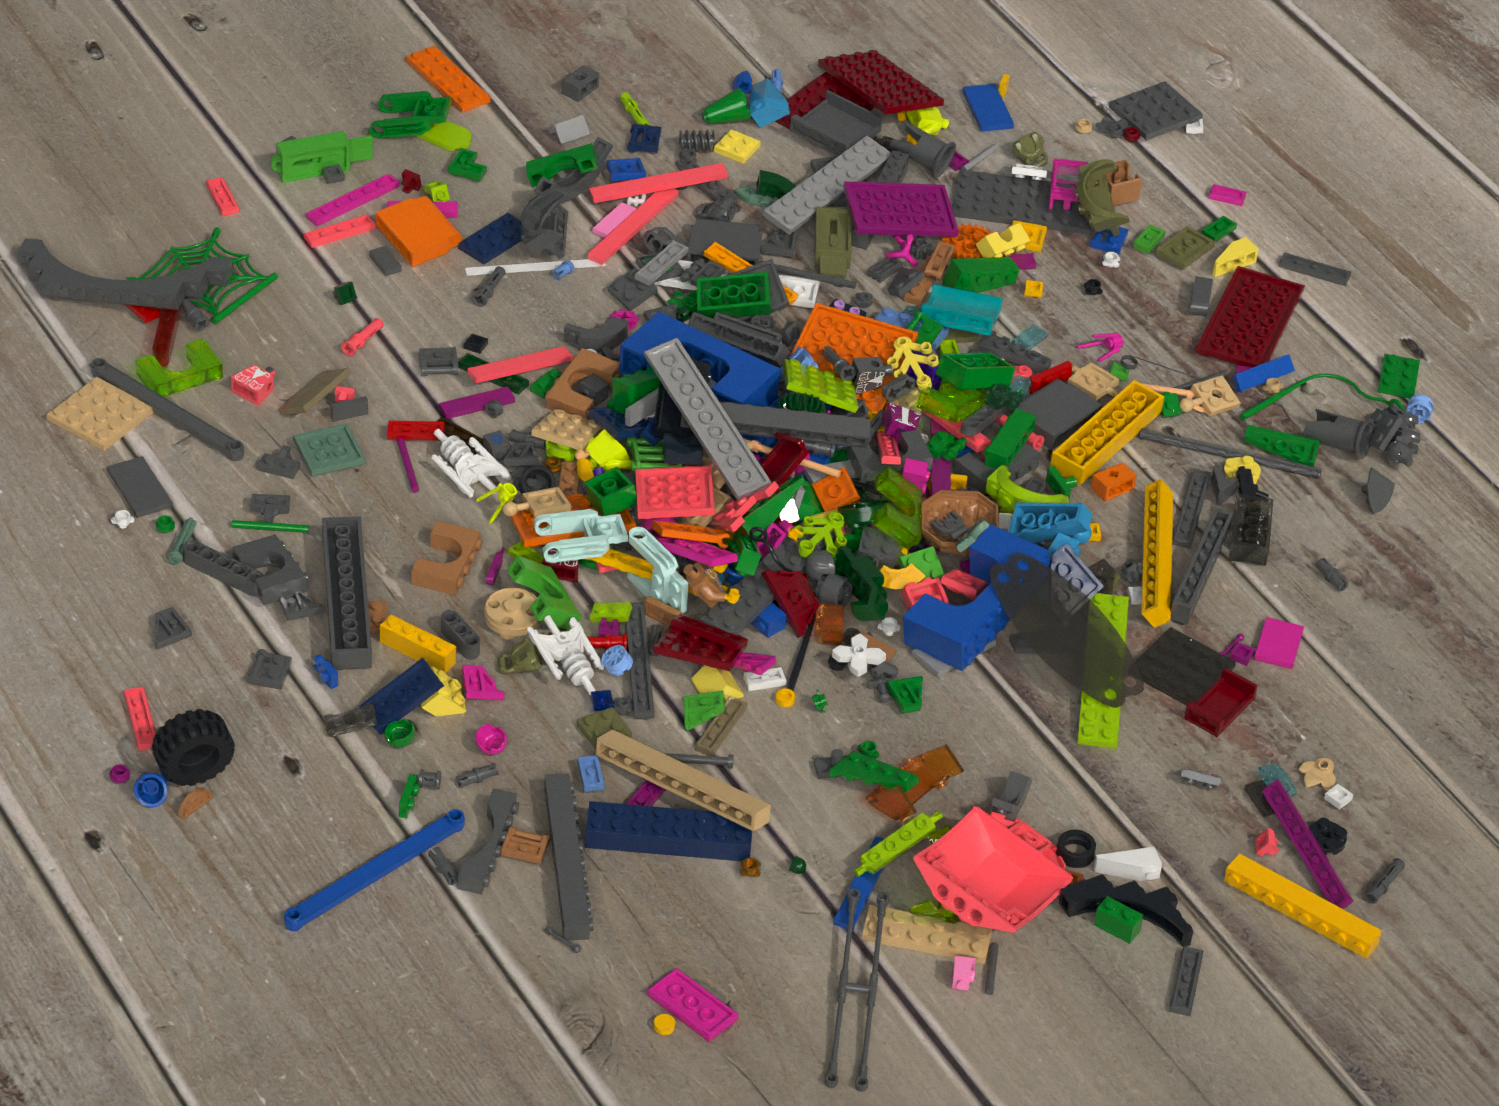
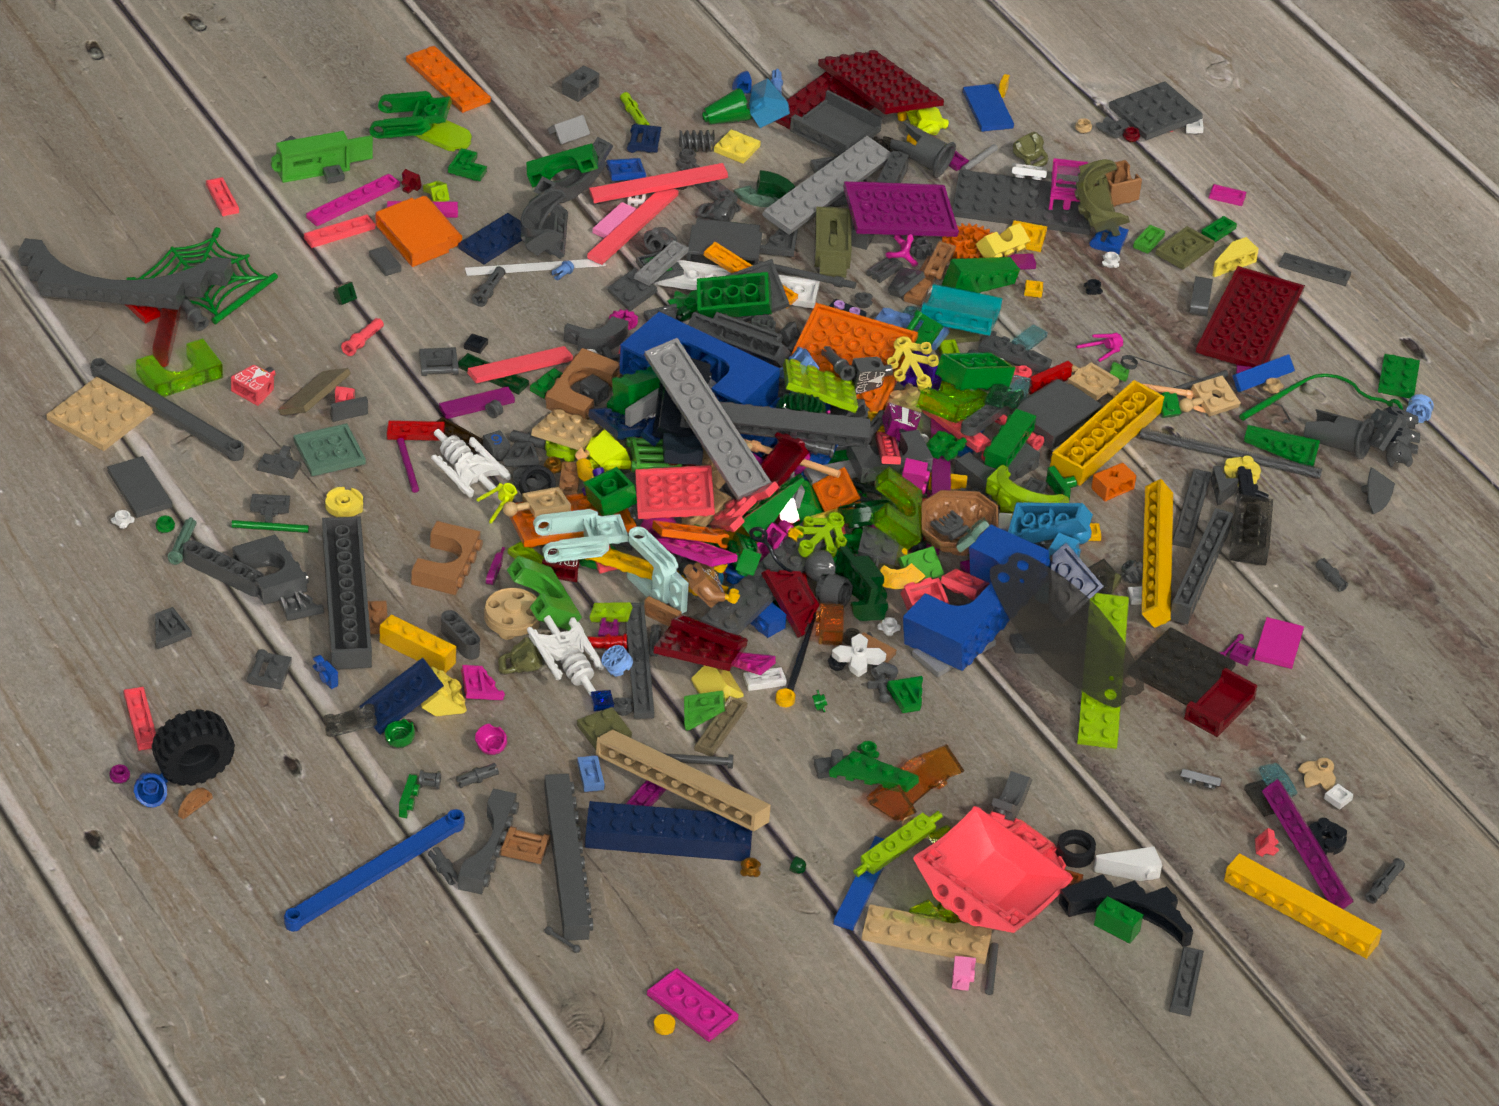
(352, 502): none -> light yellow plate
(701, 270): dark grey plate -> none
(870, 989): dark grey bar -> none
(898, 387): dark grey beam -> none

